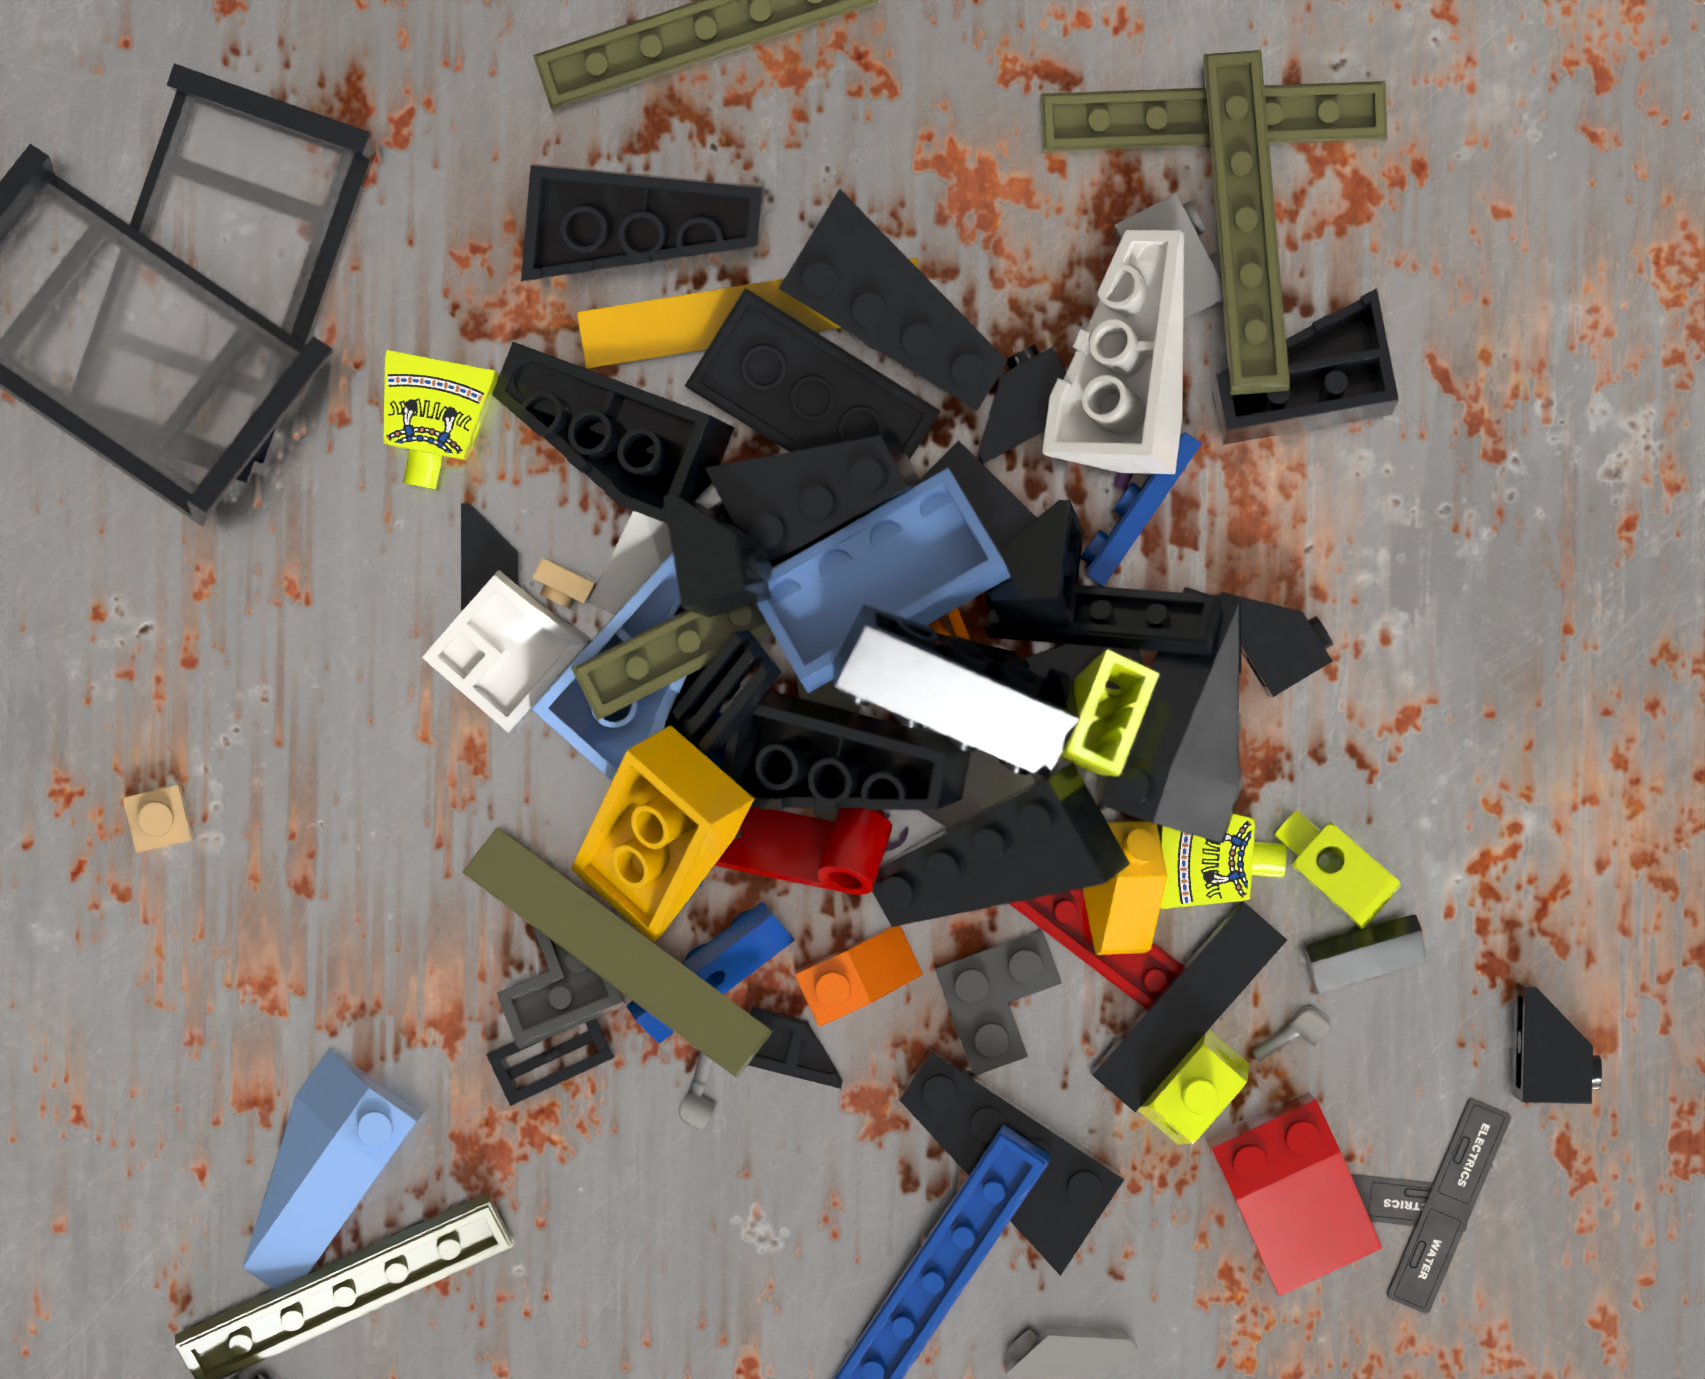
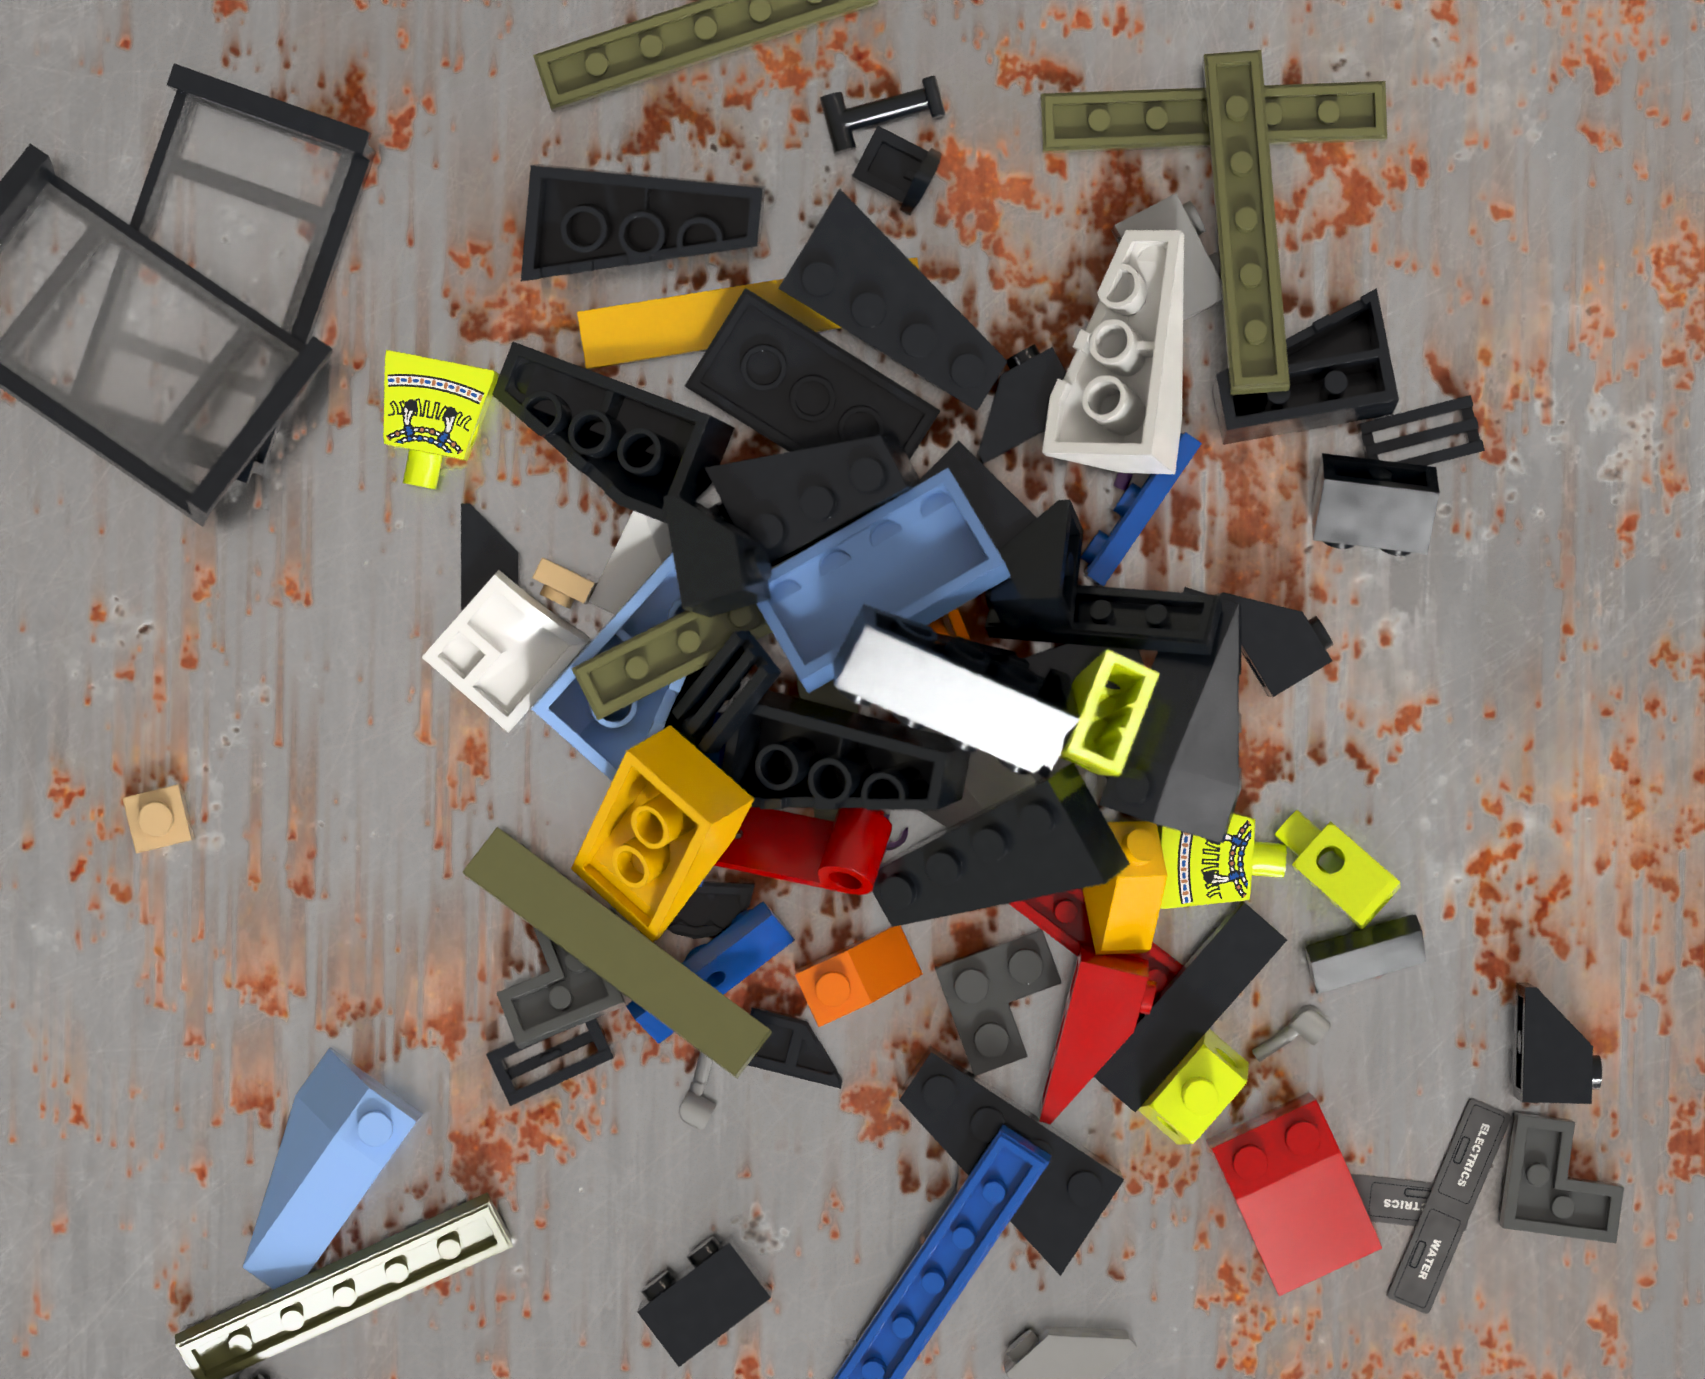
(703, 1298): none -> black brick
(712, 909): none -> black tile
(844, 121): none -> black piece
(897, 169): none -> black tile
(1095, 1023): none -> red slope
(1374, 504): none -> brick
(1468, 425): none -> black tile
(1541, 1194): none -> dark grey plate

